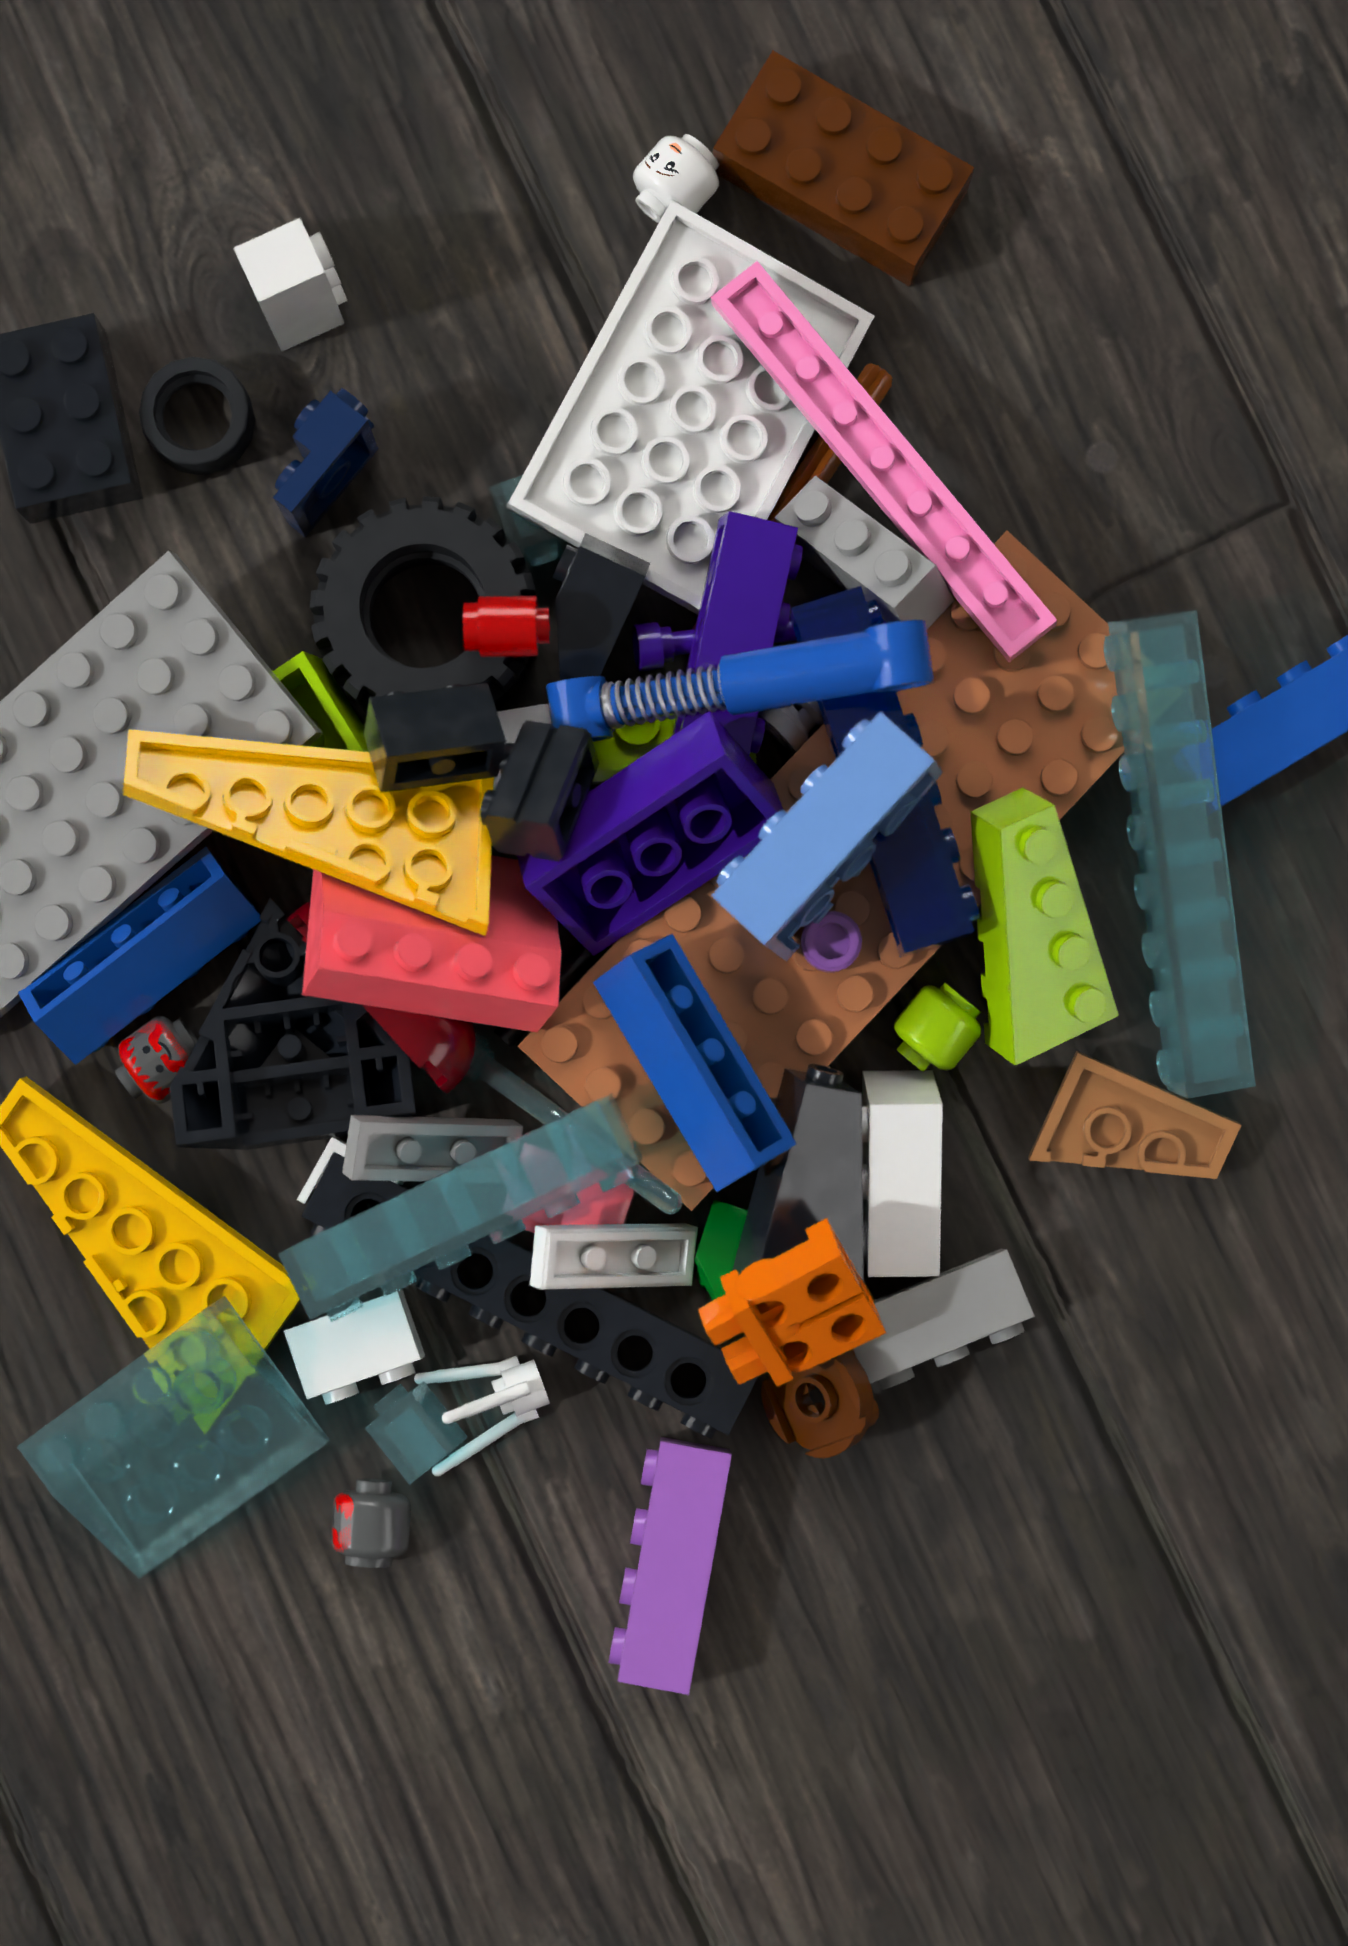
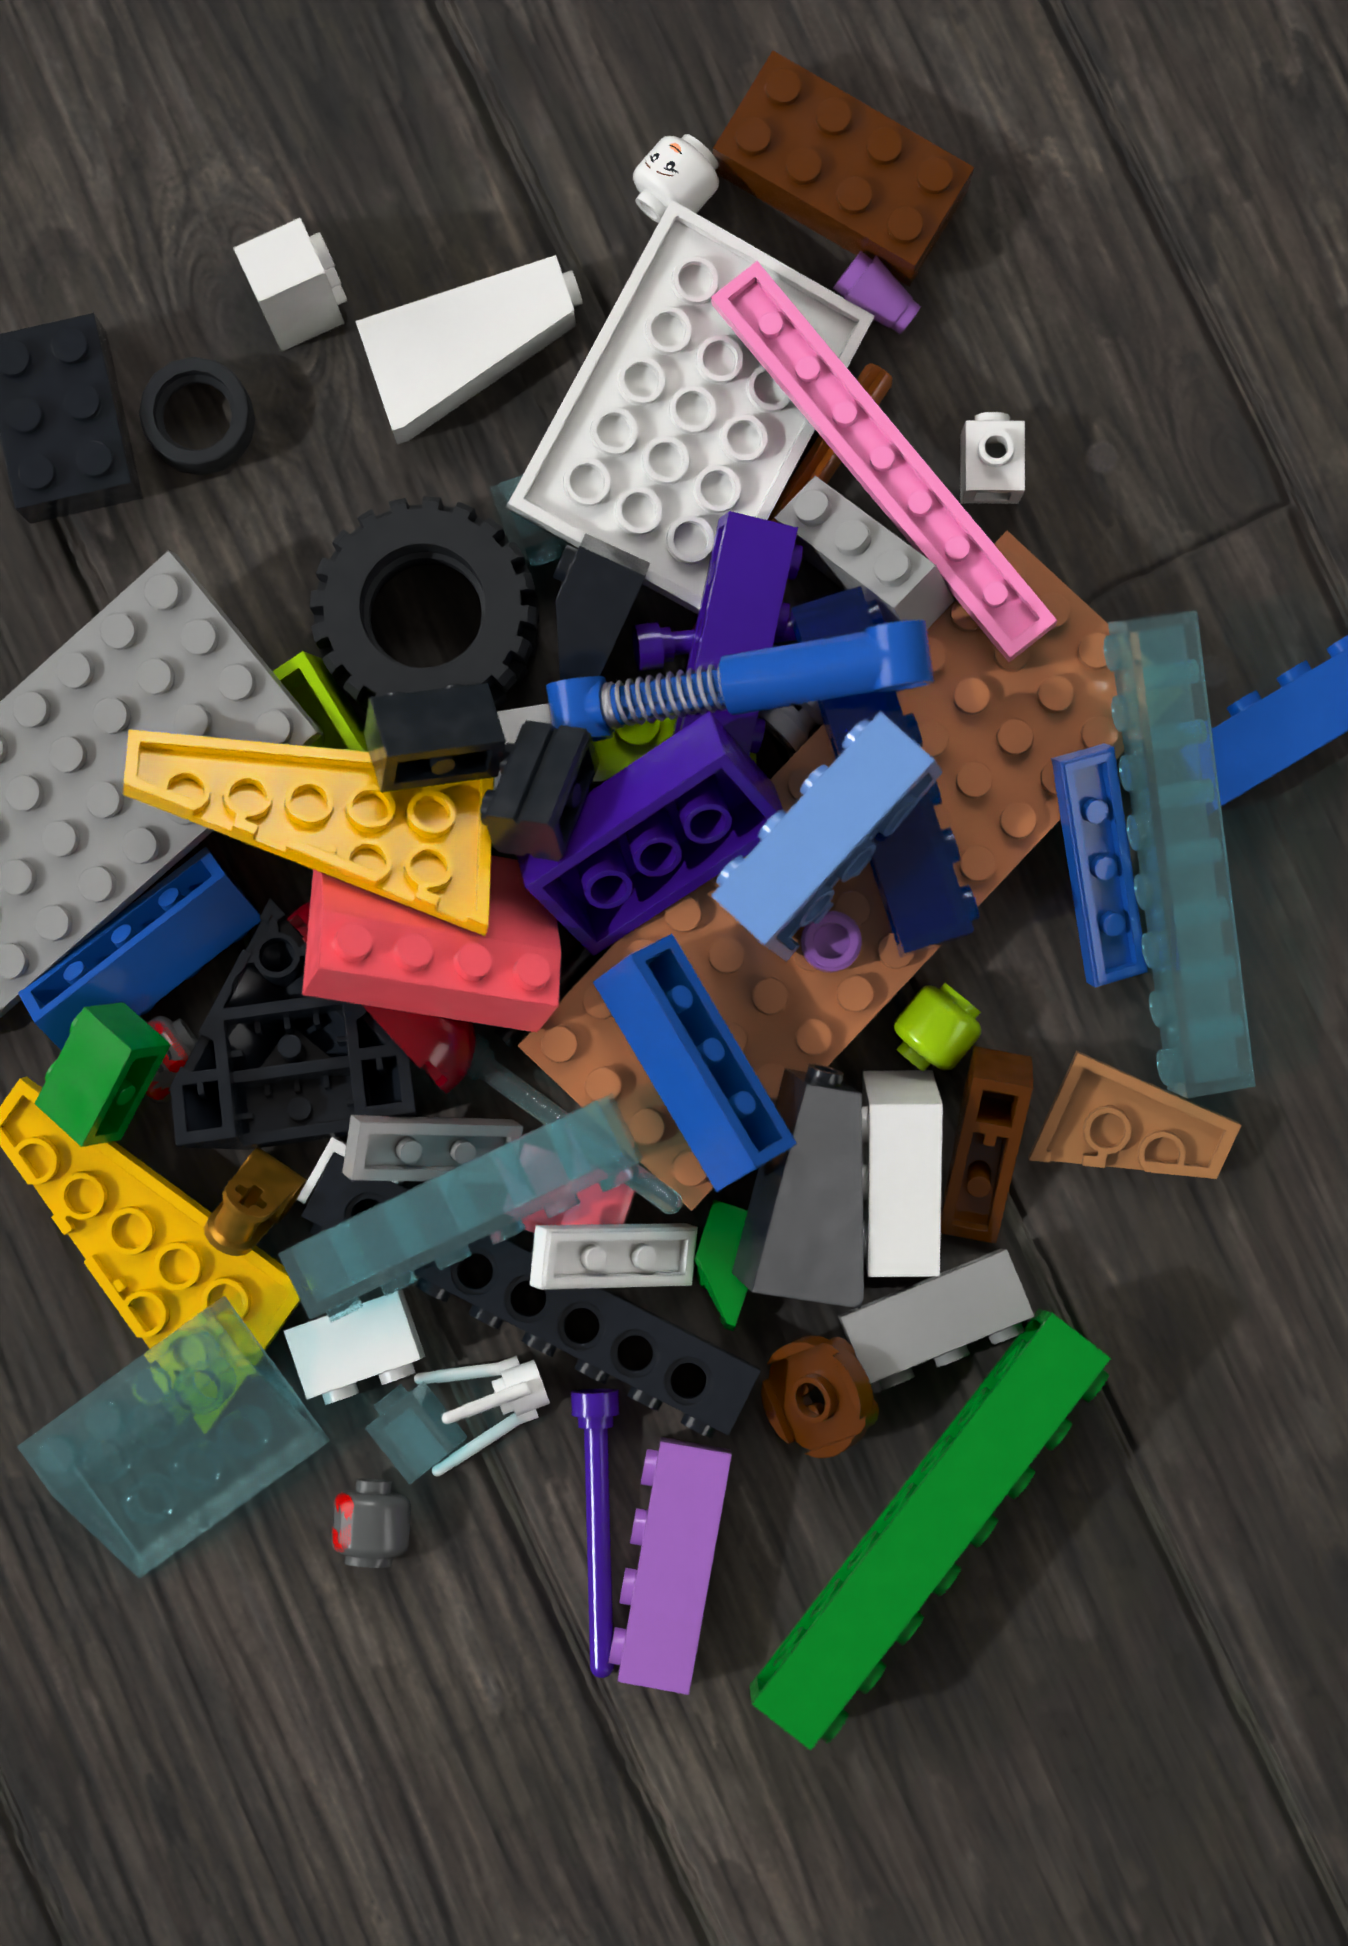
(102, 1073): none -> green brick
(253, 1203): none -> pearl gold piece
(335, 447): dark blue plate -> none
(463, 340): none -> white slope
(505, 626): red brick -> none
(595, 1415): none -> dark purple piece
(792, 1310): orange hips -> none
(877, 291): none -> medium lavender cone
(927, 1528): none -> green brick
(986, 1143): none -> reddish brown slope
(992, 459): none -> white brick
(1038, 941): lime wedge -> none
(1099, 864): none -> blue tile

